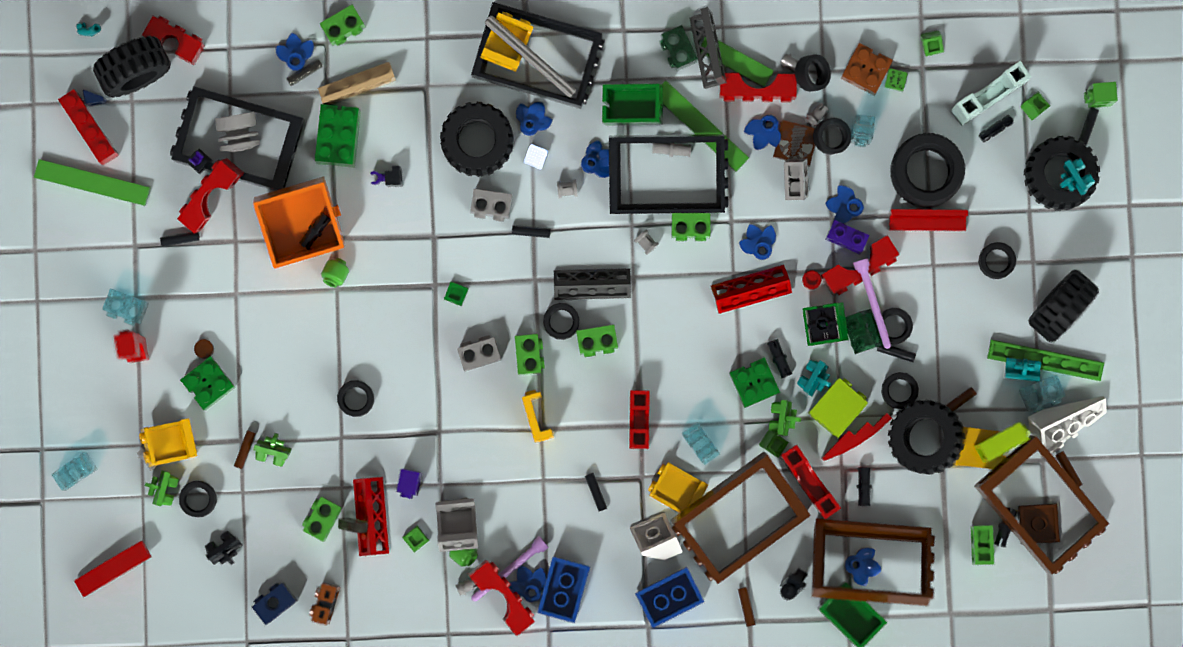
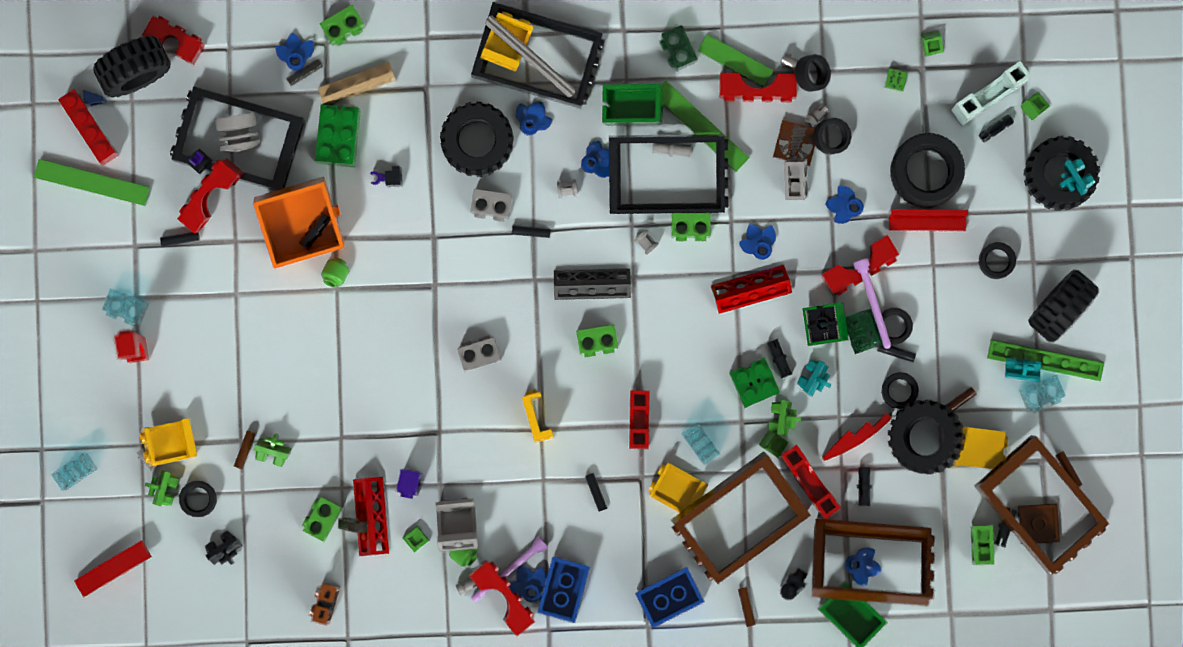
(90, 31): teal arm -> none
(204, 348): reddish brown tile -> none
(208, 375): green piece -> none
(285, 599): dark blue brick -> none
(341, 401): black tyre -> none
(456, 294): green tile -> none
(523, 354): bright green brick -> none
(536, 156): slope -> none
(557, 335): black tyre -> none
(656, 538): white slope -> none
(712, 48): dark grey fence -> none
(761, 134): blue plate -> none
(811, 280): red tile -> none
(838, 407): lime brick -> none
(847, 237): dark purple brick -> none
(862, 130): clear light blue brick -> none
(864, 76): dark orange piece -> none
(1002, 442): lime brick -> none
(1061, 422): white wedge -> none
(1088, 125): black piece -> none
(1101, 94): bright green brick -> none

